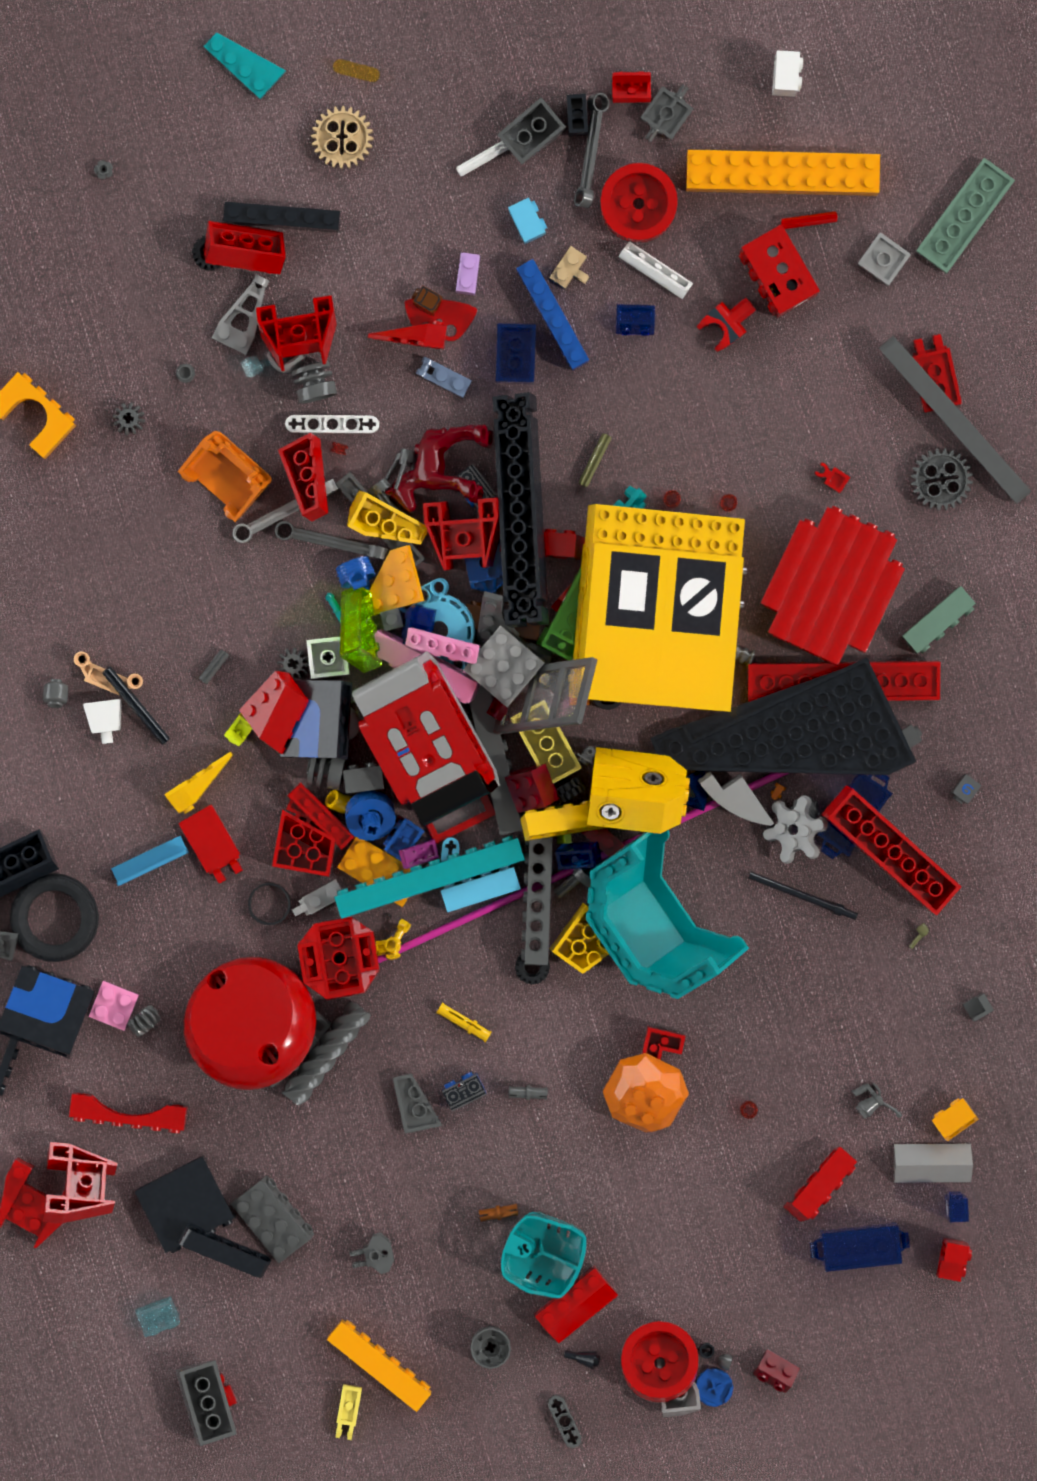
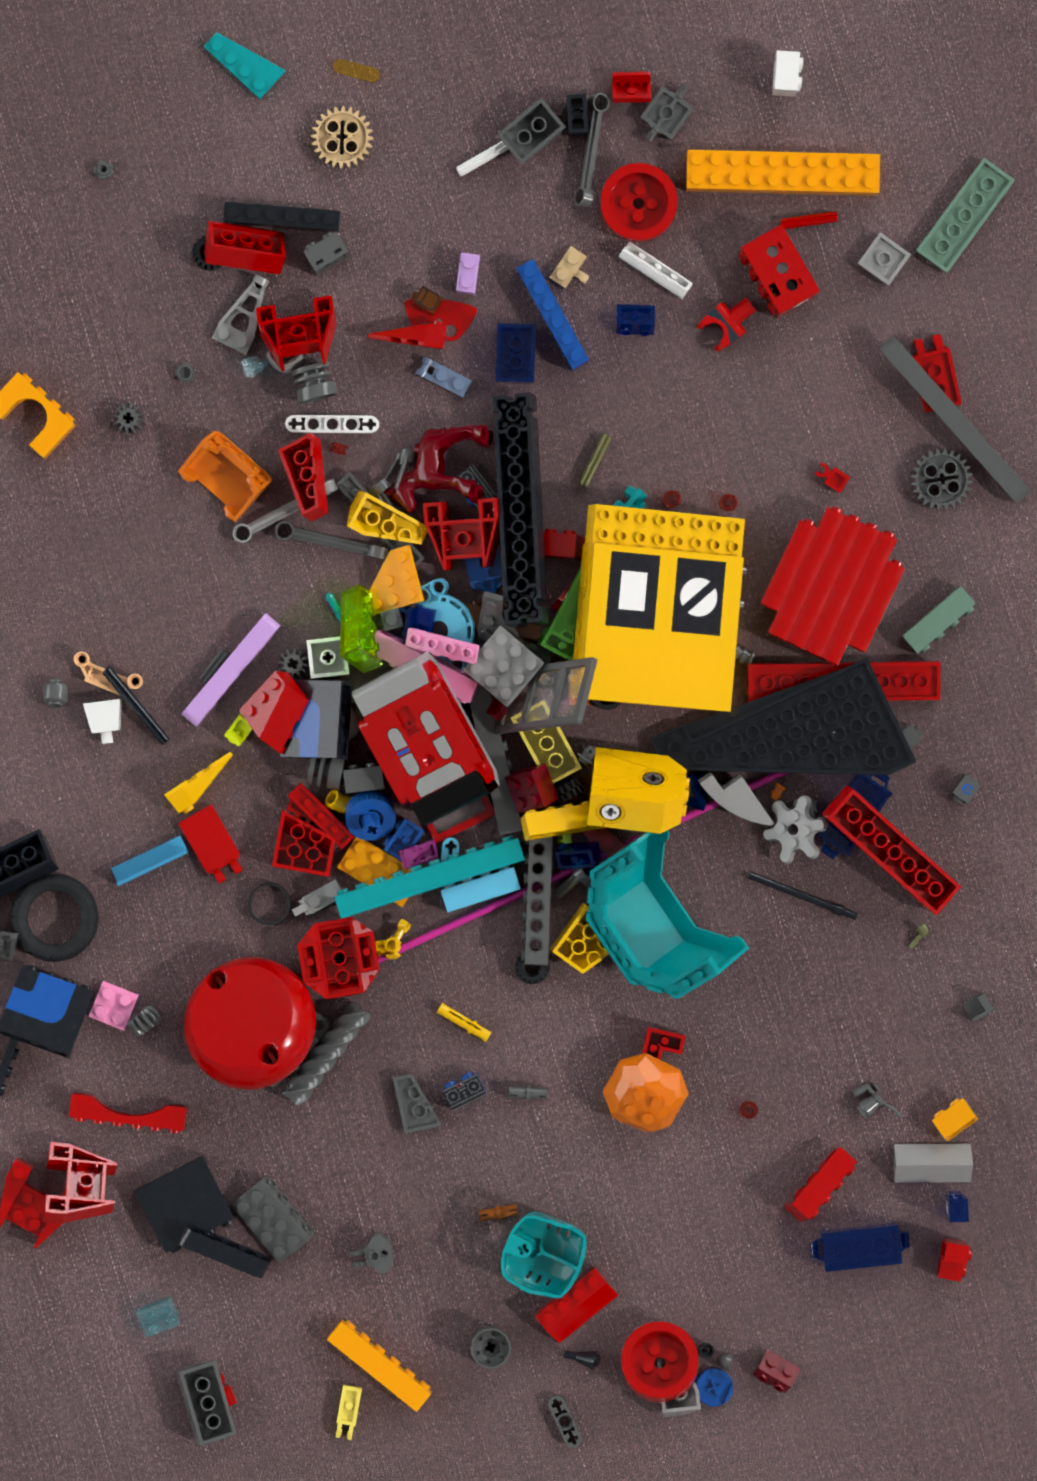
(231, 670): none -> lavender beam
(326, 252): none -> dark grey piece
(353, 570): blue piece -> none
(527, 220): medium azure brick -> none

